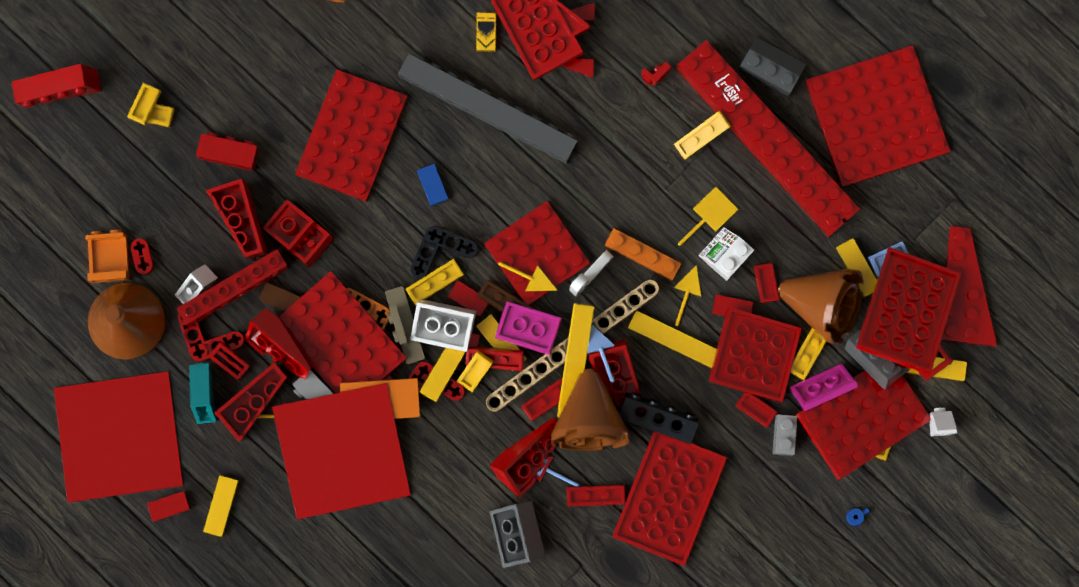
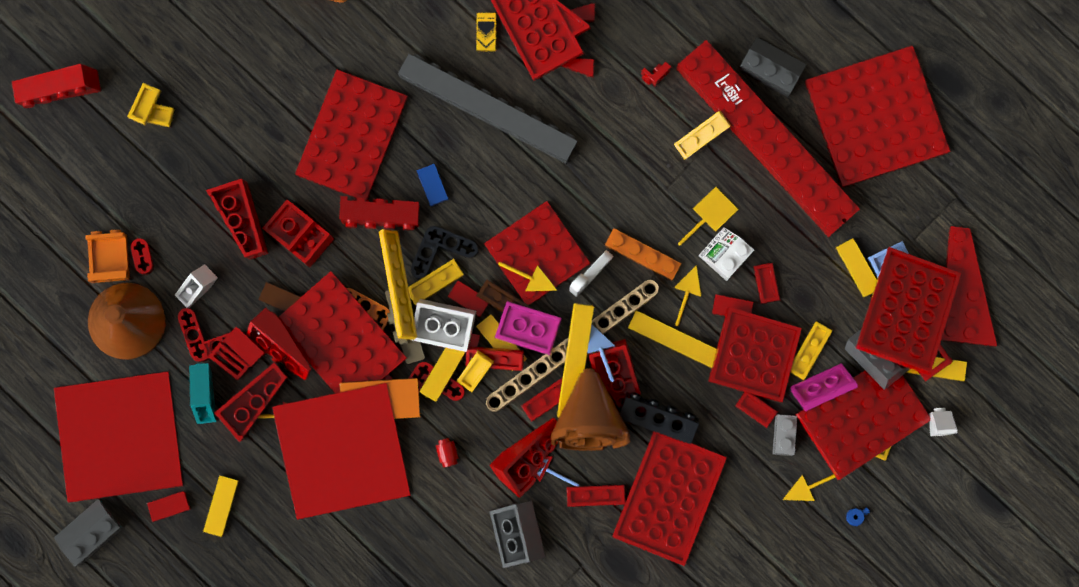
(88, 533): none -> dark grey slope
(227, 151): red brick -> none
(232, 288): red brick -> none
(243, 346): none -> red tile
(311, 387): light grey brick -> none
(379, 213): none -> red wedge
(397, 284): none -> yellow tile
(447, 452): none -> red brick
(801, 491): none -> yellow piece
(826, 301): dark orange cone -> none

